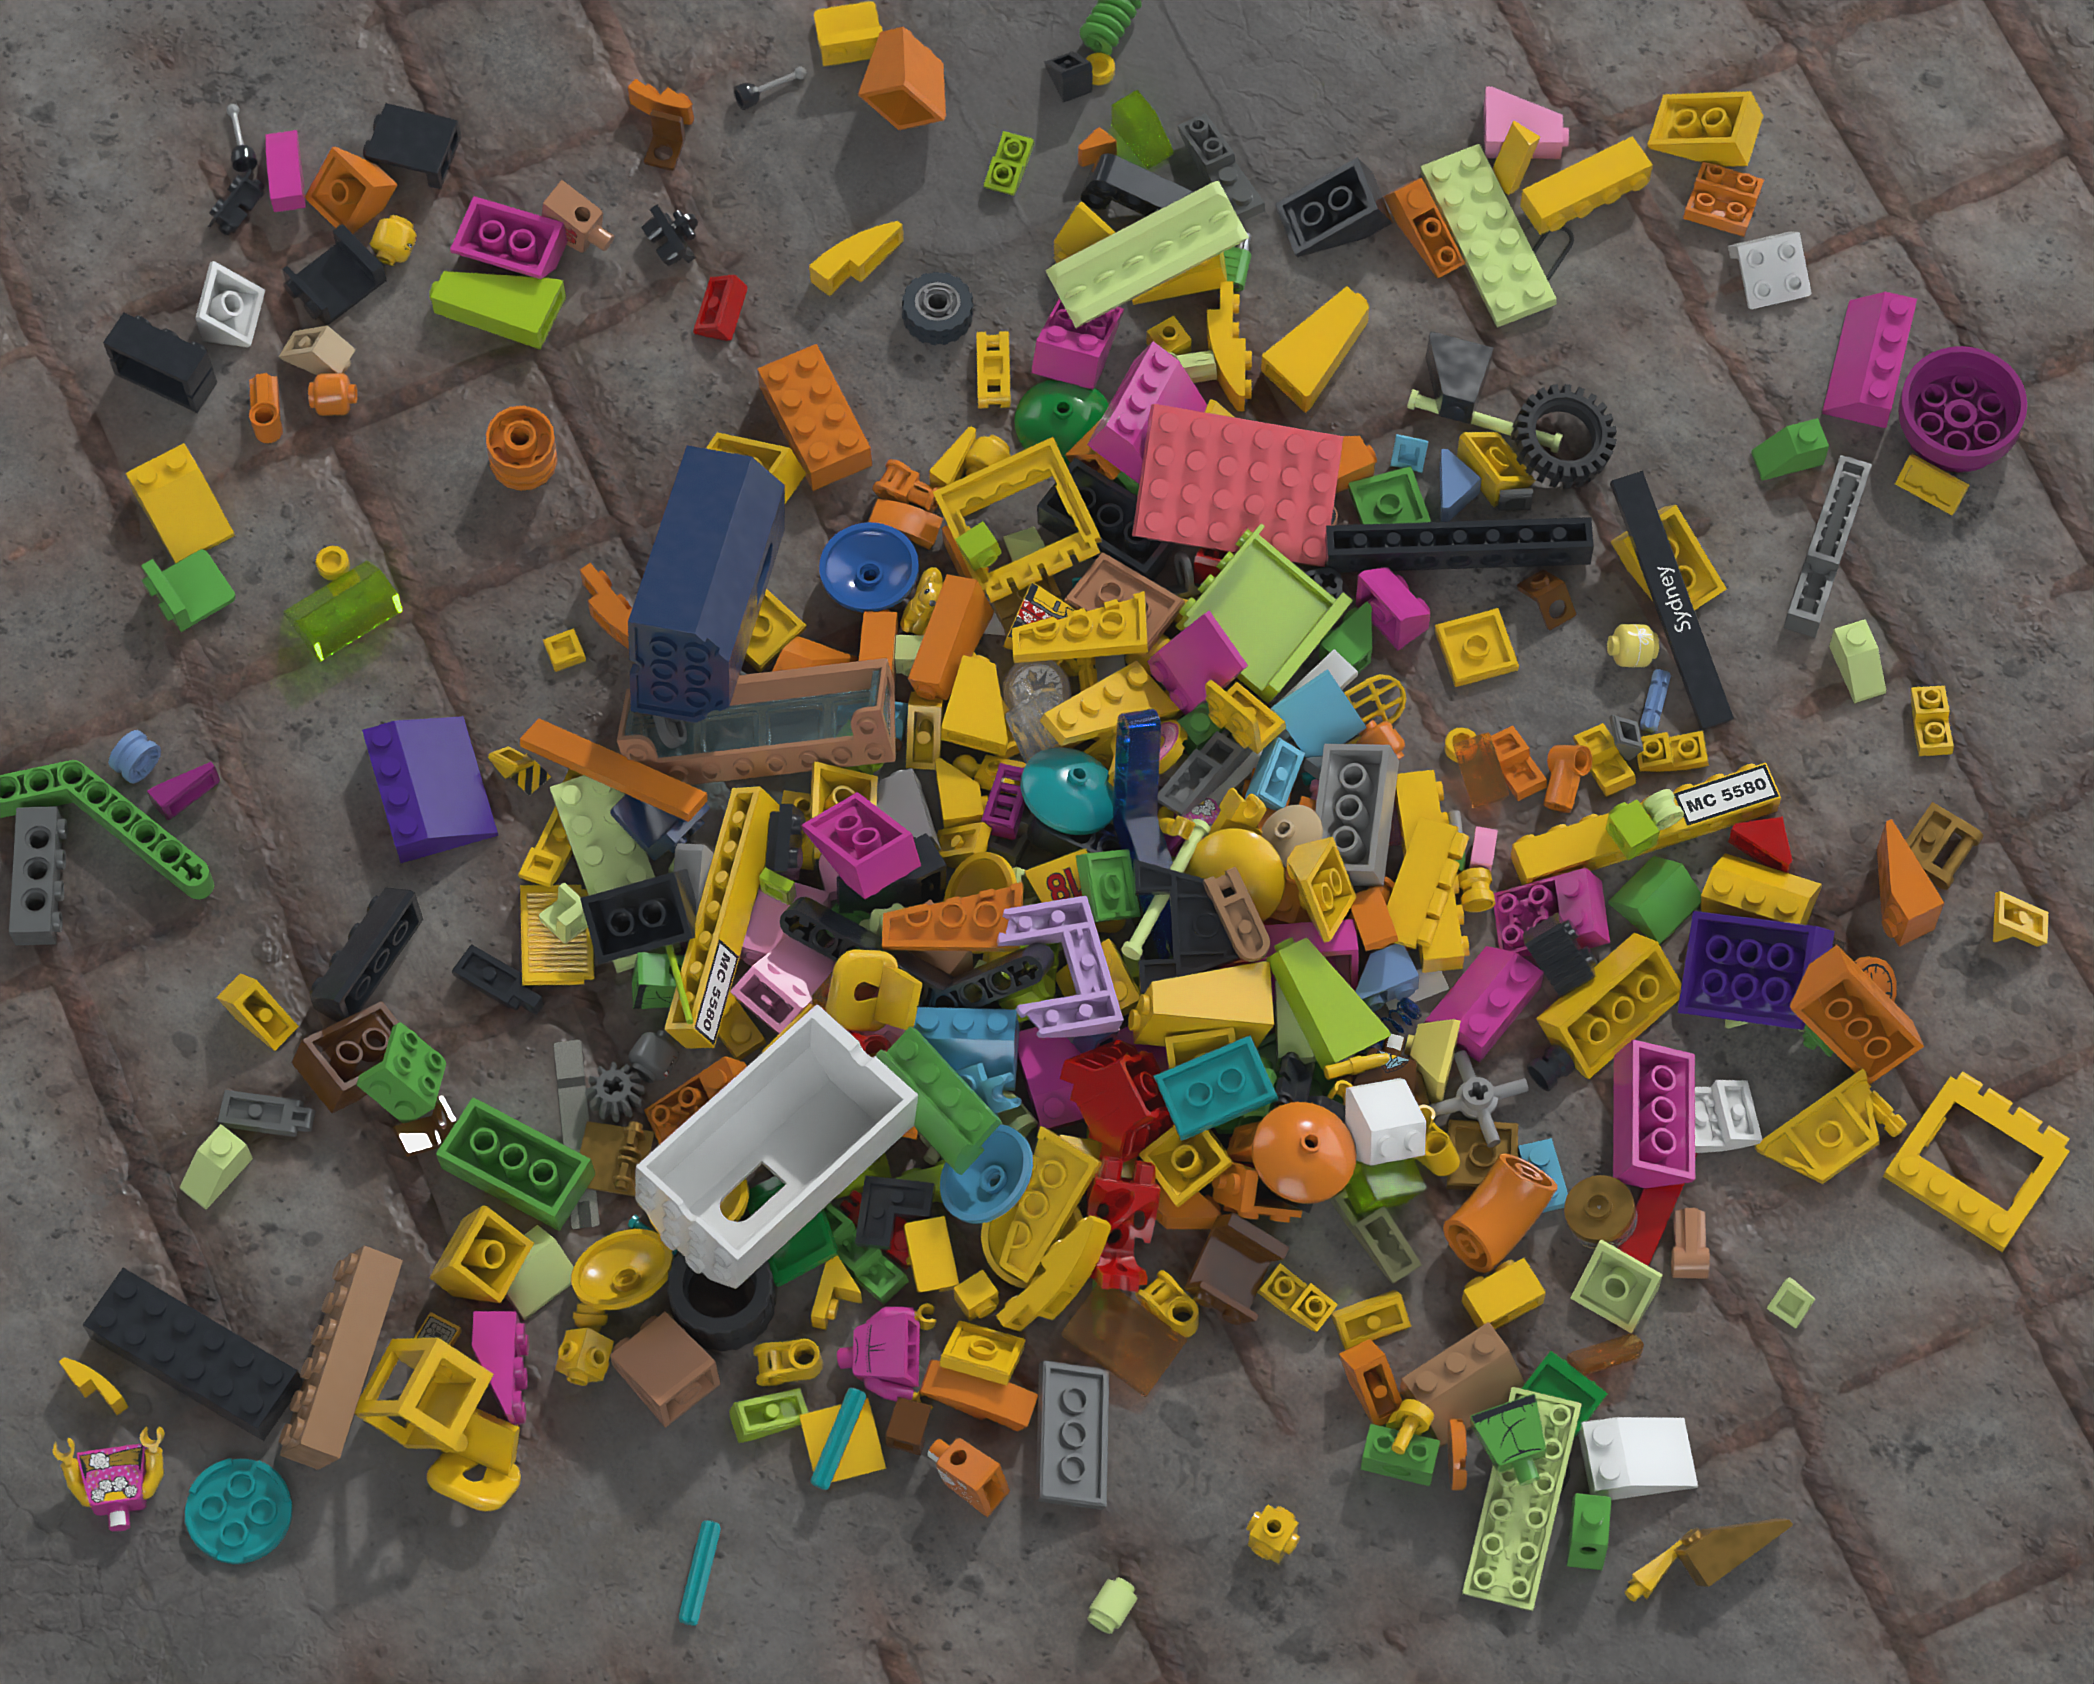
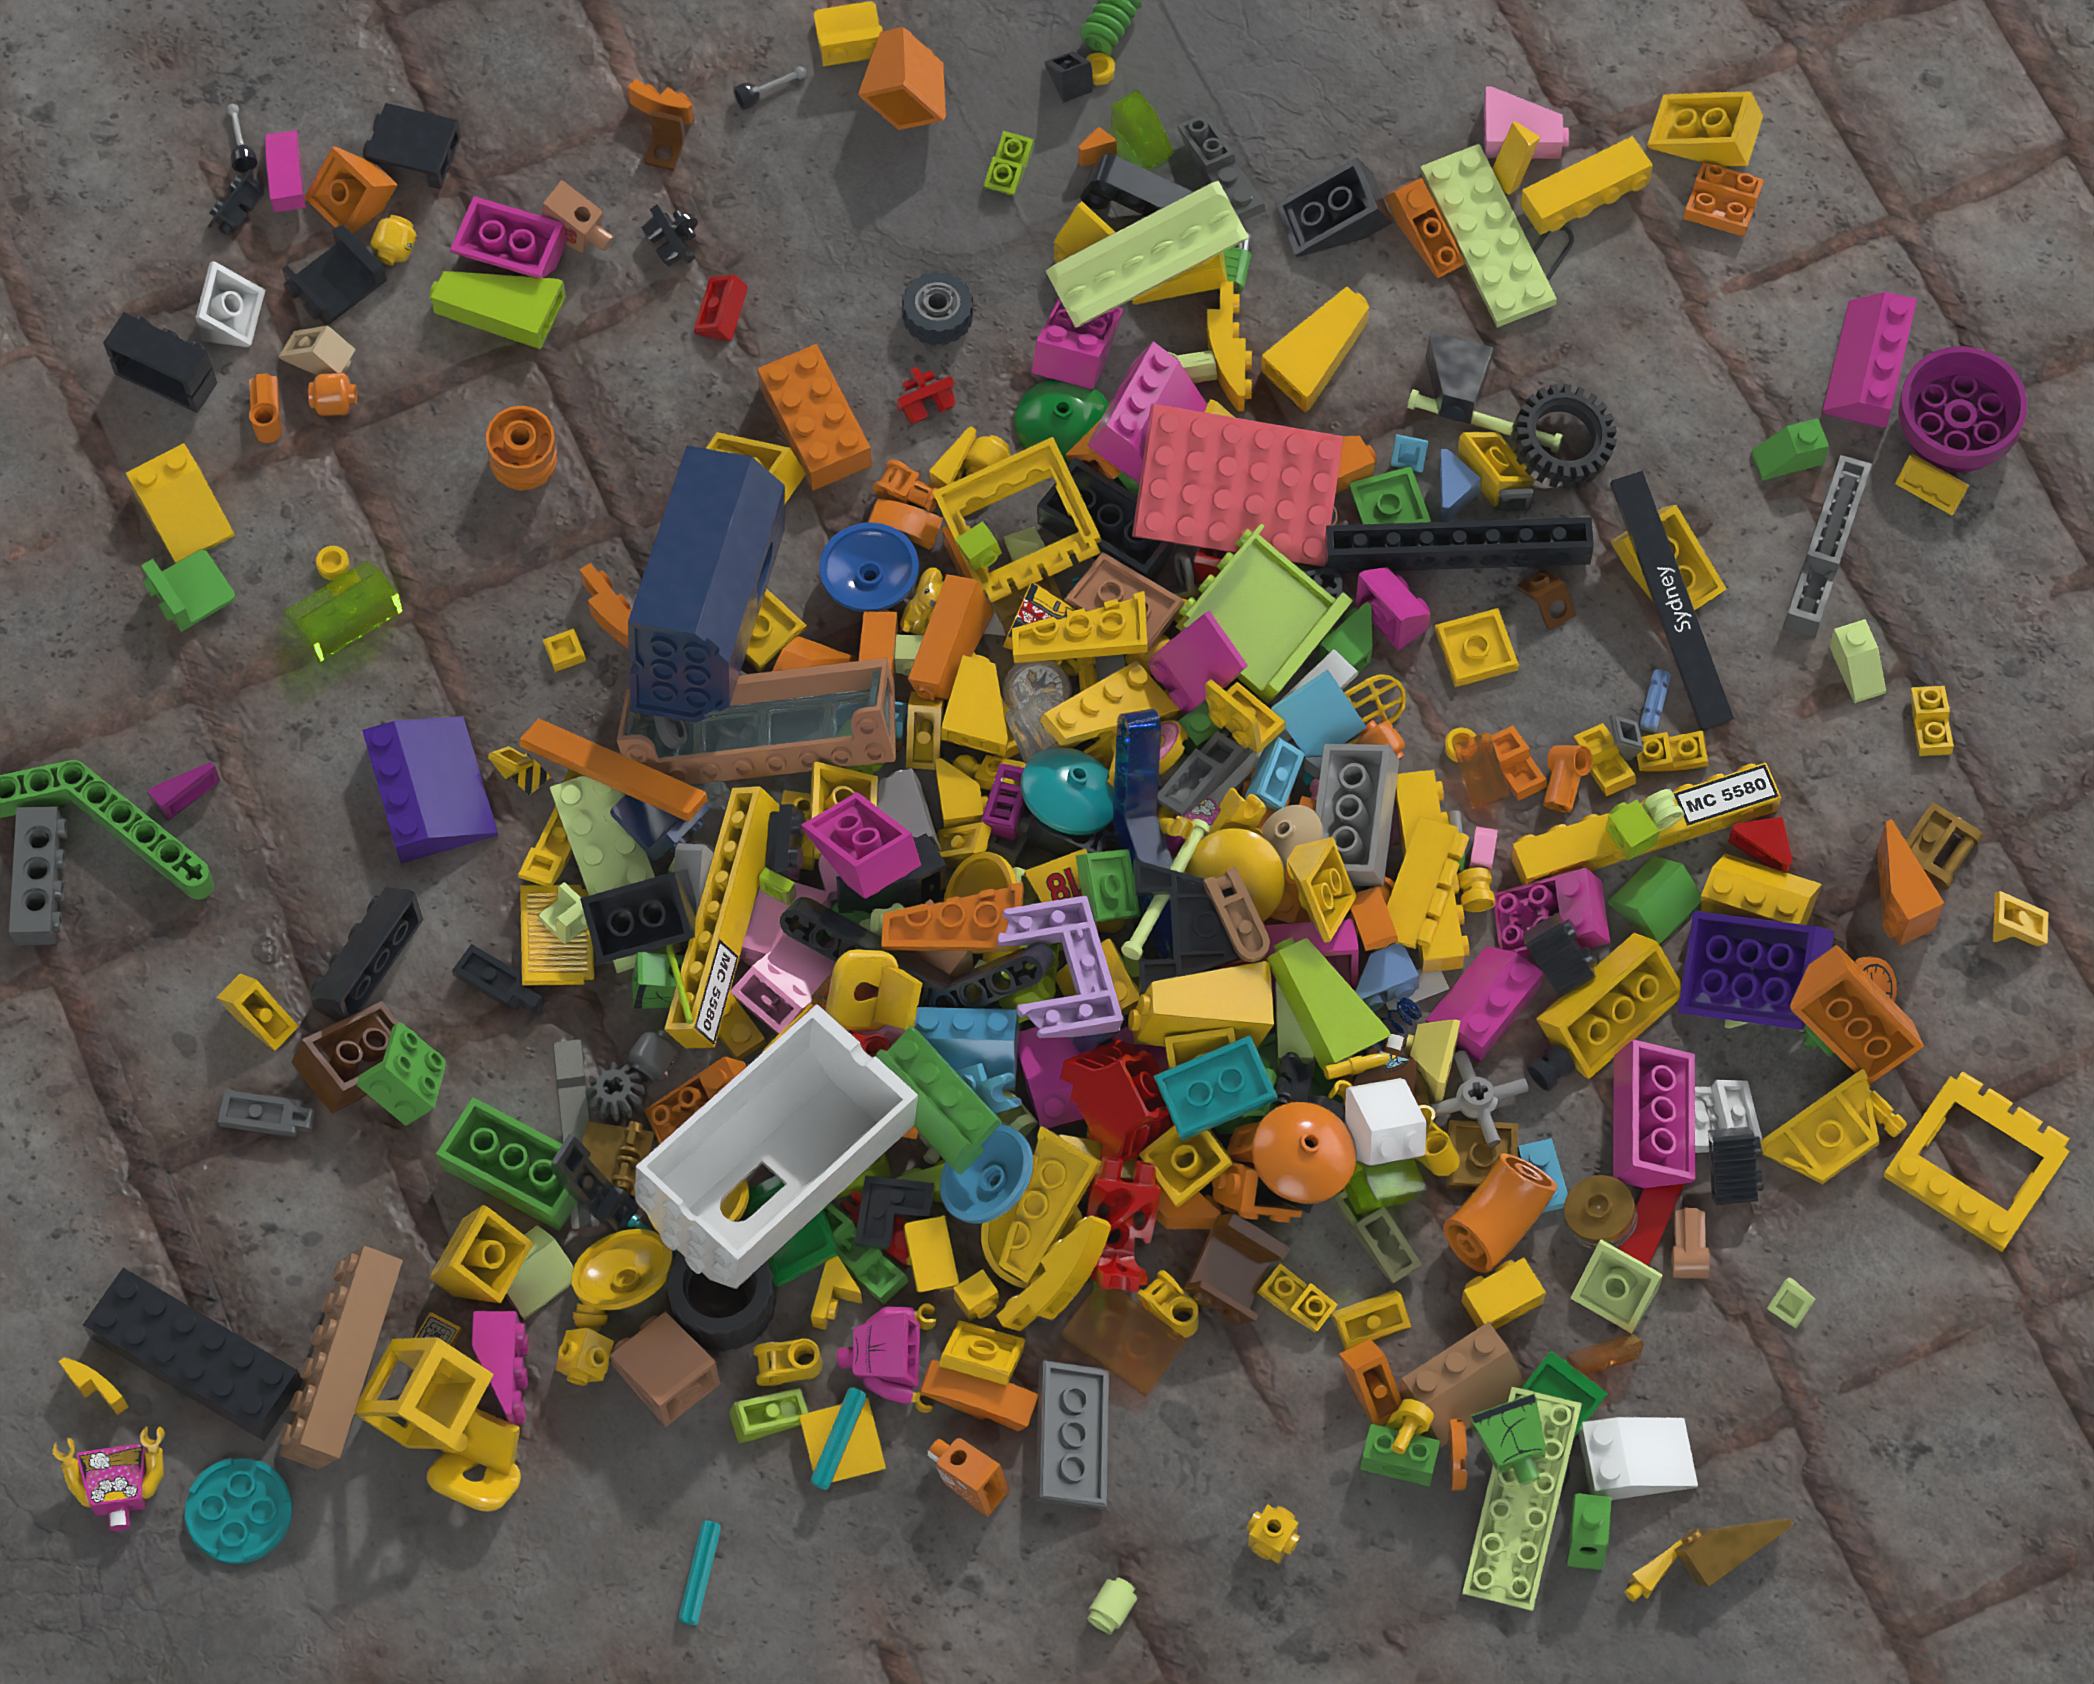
(134, 756): medium blue wheel -> none
(215, 1166): yellowish green slope -> none
(427, 1132): reddish brown bracket -> none
(590, 1187): none -> black slope
(855, 256): yellow slope -> none
(908, 1426): reddish brown panel -> none
(939, 391): none -> red hips
(993, 369): yellow plate -> none
(1161, 334): yellow plate -> none
(1633, 645): light yellow head -> none
(1734, 1165): none -> black brick
(1772, 269): white bracket -> none

